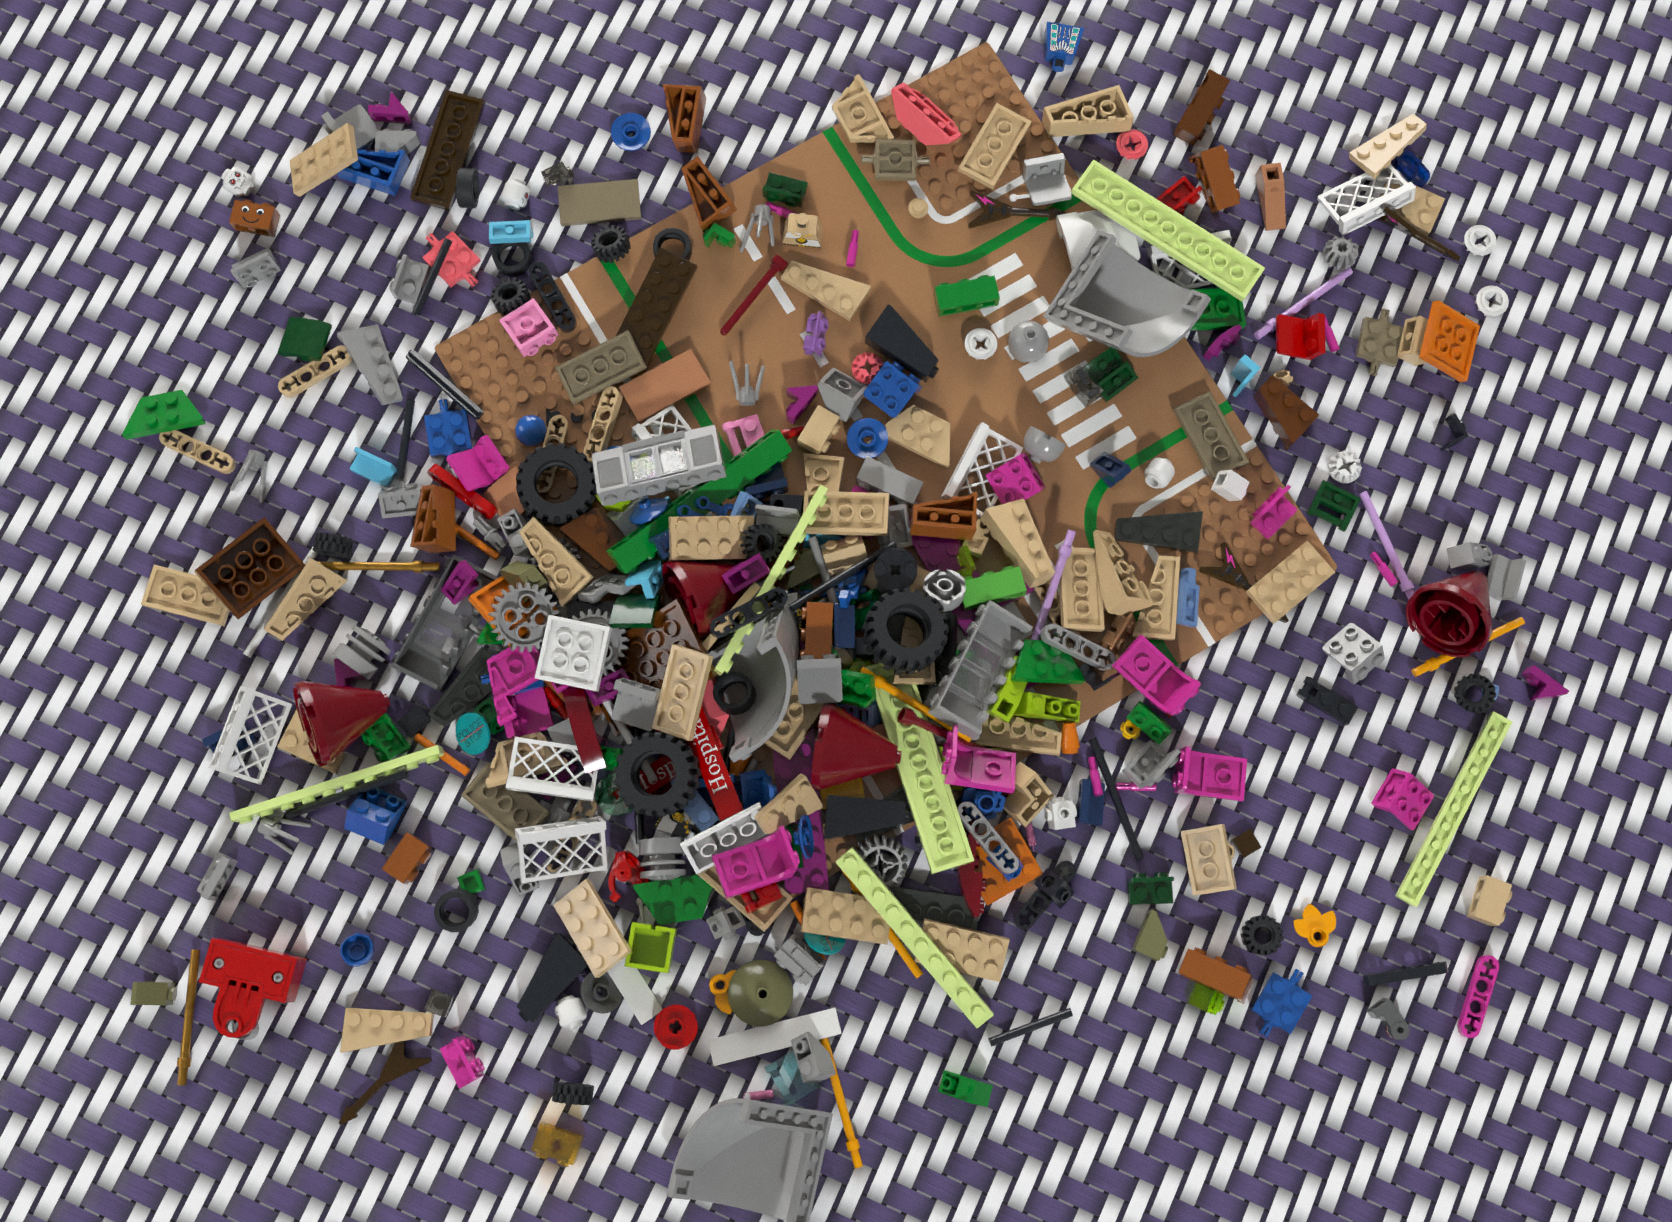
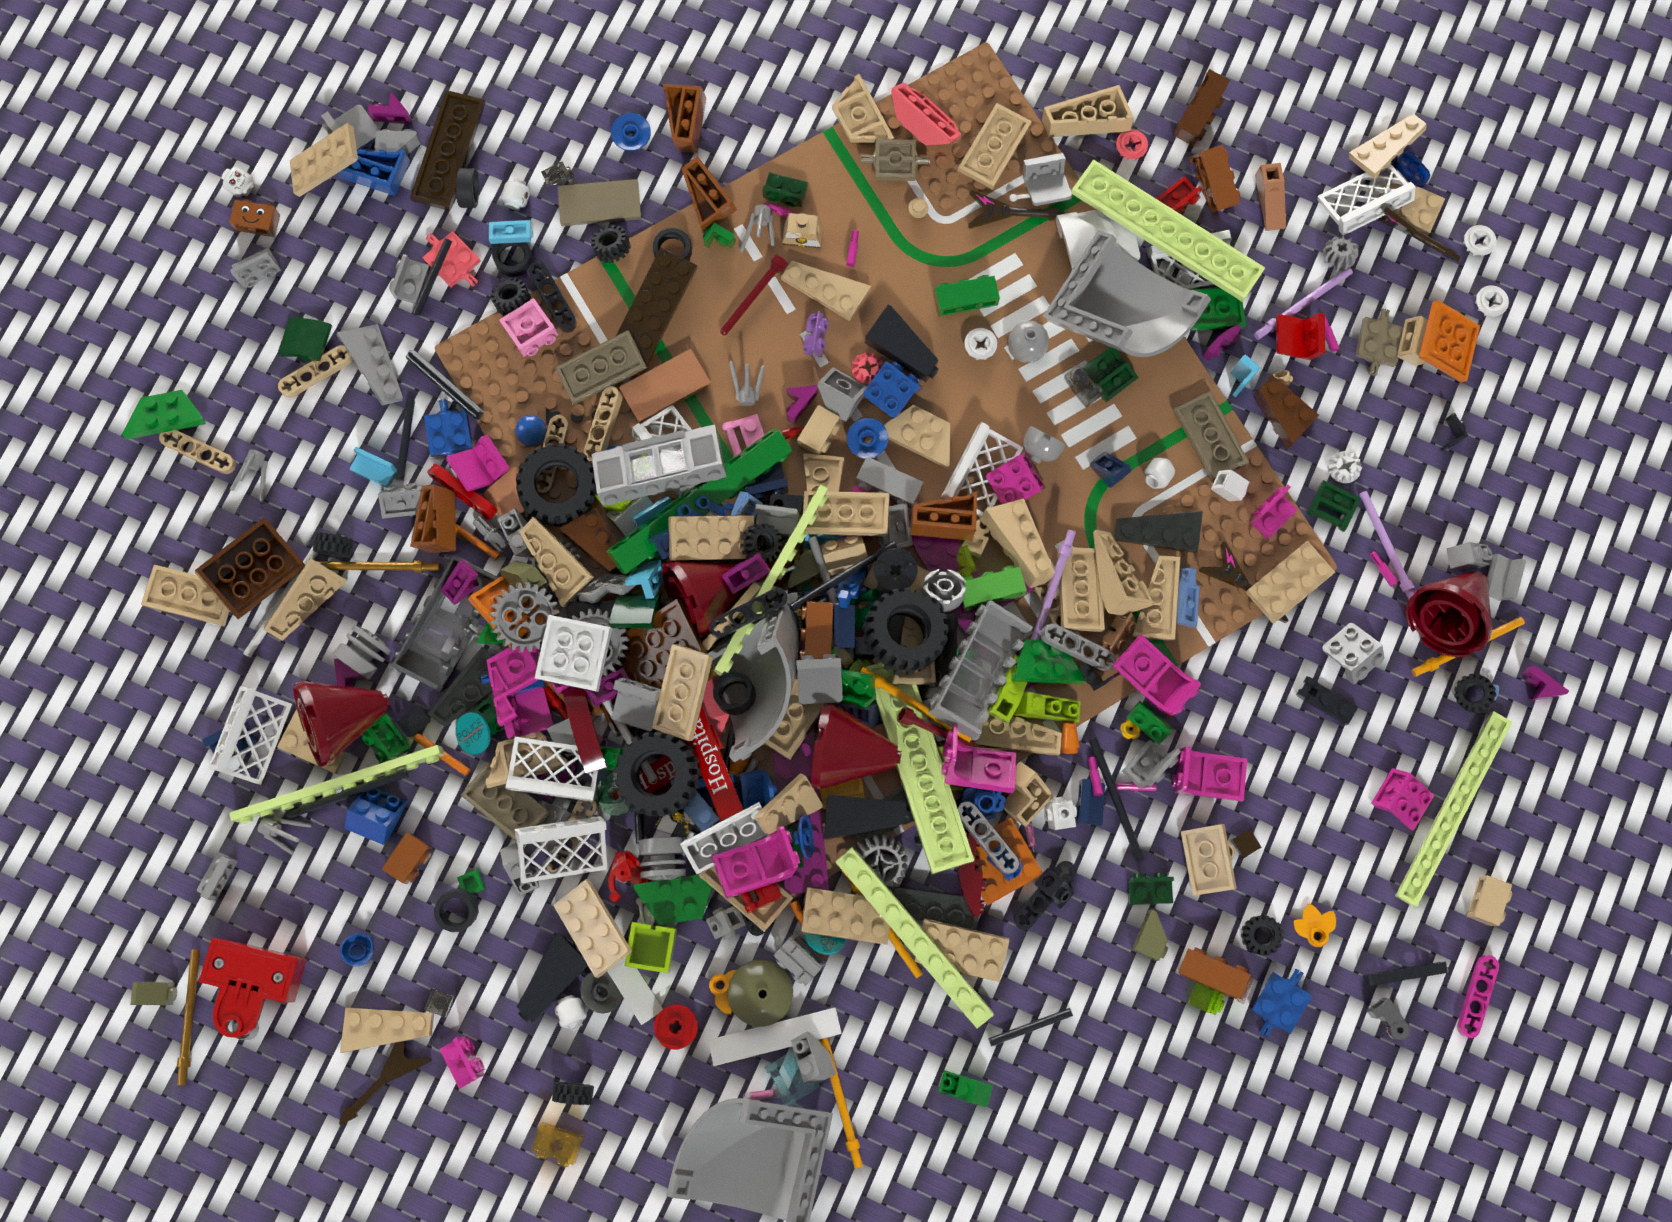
(648, 510): blue dish -> none
(1061, 44): torso -> none

